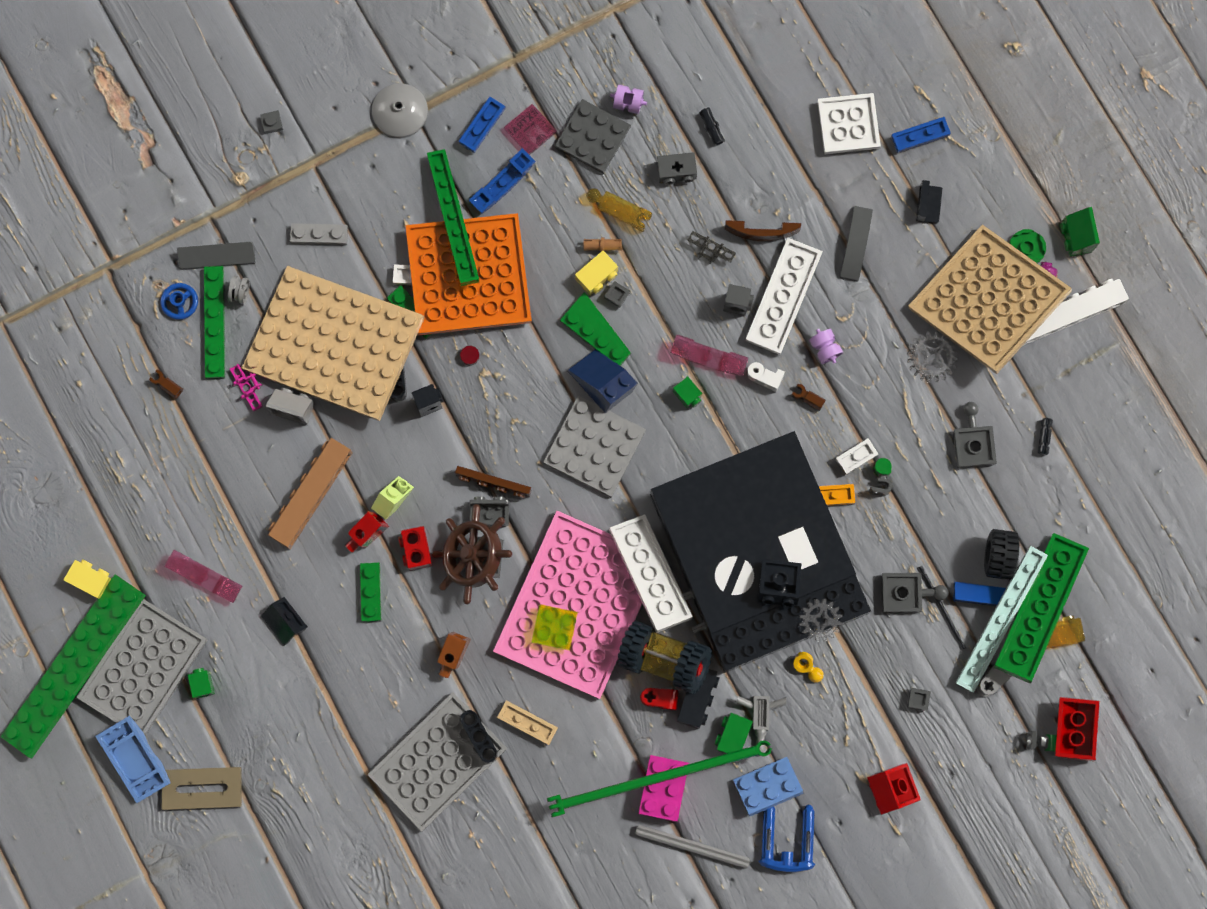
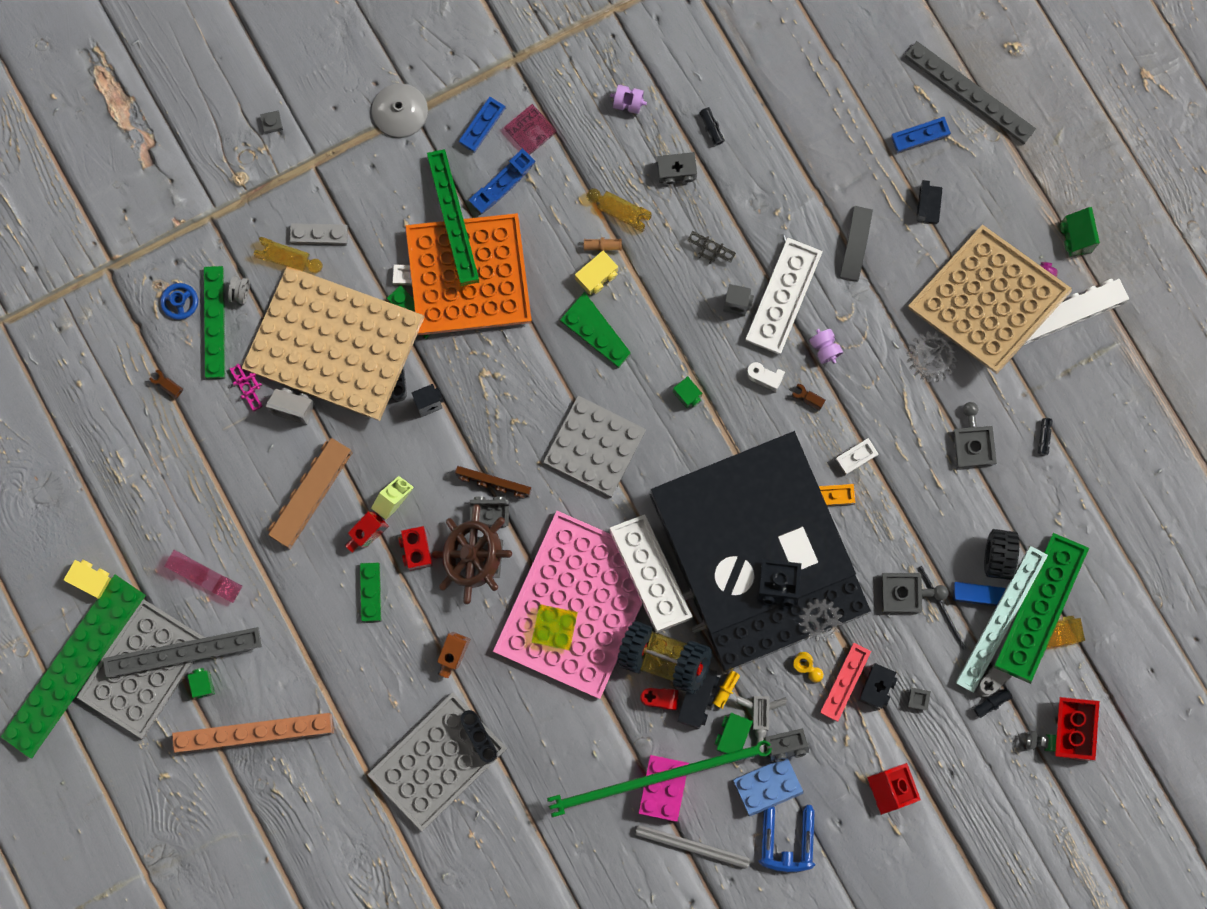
(133, 759): medium blue slope -> none
(182, 652): none -> dark grey plate
(216, 255): dark grey slope -> none
(230, 798): dark tan piece -> none
(253, 733): none -> nougat brick
(283, 620): black panel -> none
(287, 256): none -> clear yellow plate
(469, 355): dark red tile -> none
(527, 722): tan plate -> none
(593, 136): dark grey plate -> none
(603, 380): dark blue slope -> none
(617, 294): dark grey plate -> none
(709, 356): clear pink slope -> none
(726, 689): none -> yellow axle
(737, 229): reddish brown slope -> none
(787, 745): none -> dark grey bracket
(845, 682): none -> coral plate
(848, 123): white plate -> none
(869, 694): none -> black brick
(882, 469): leg -> none
(970, 92): none -> dark grey plate
(993, 702): none -> black pin
(1030, 244): green tile -> none

